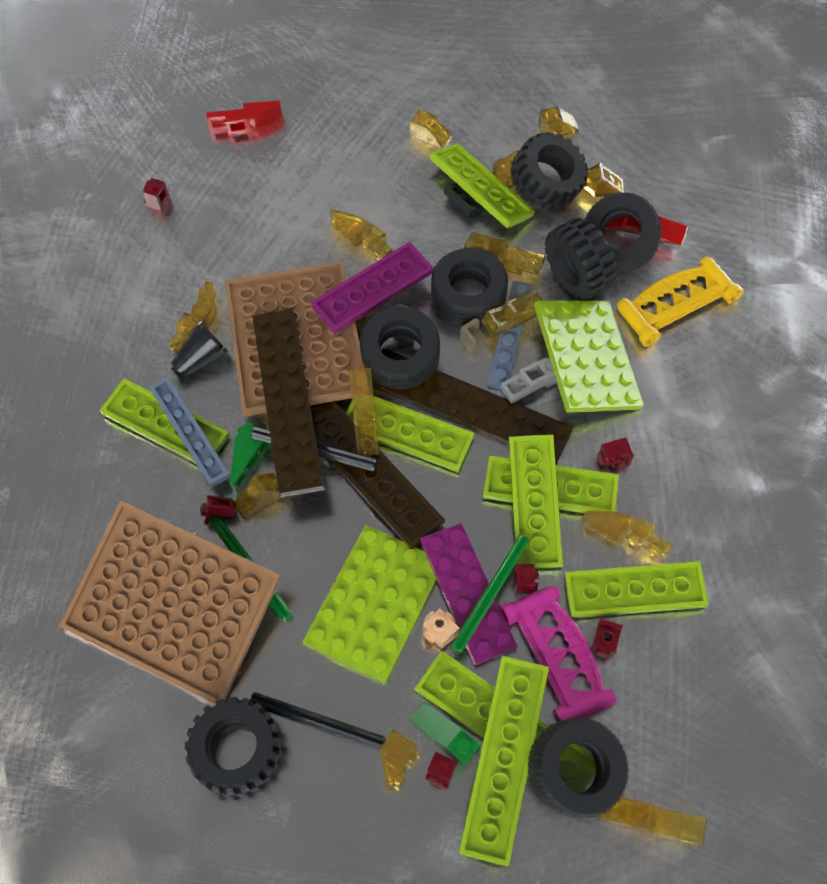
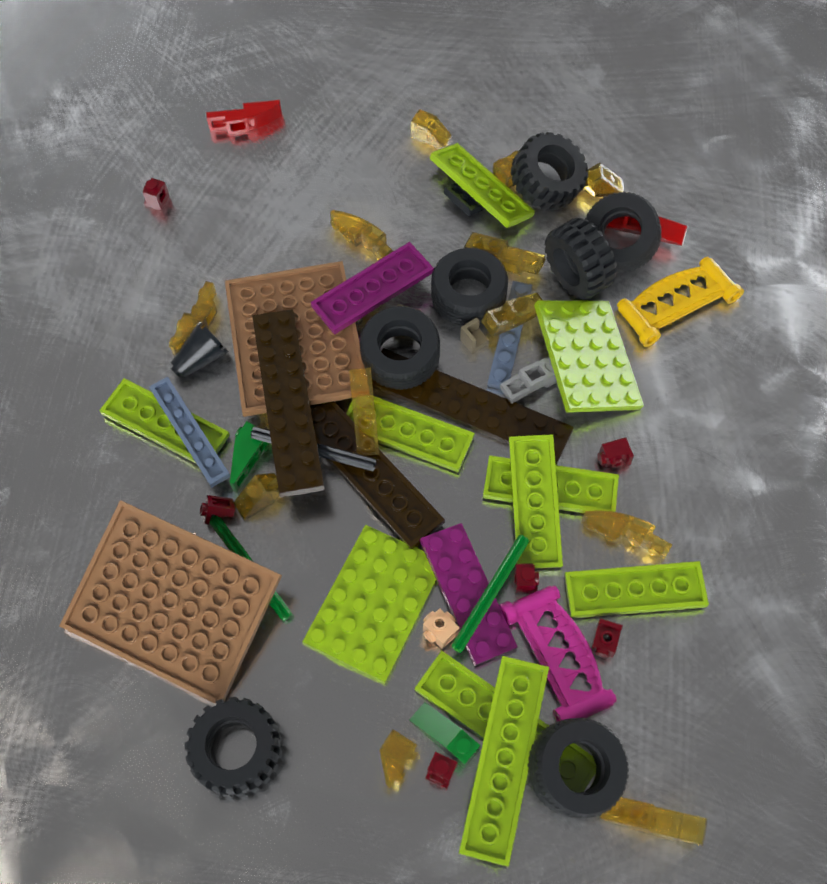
(318, 721): black axle -> none
(557, 121): clear yellow slope -> none

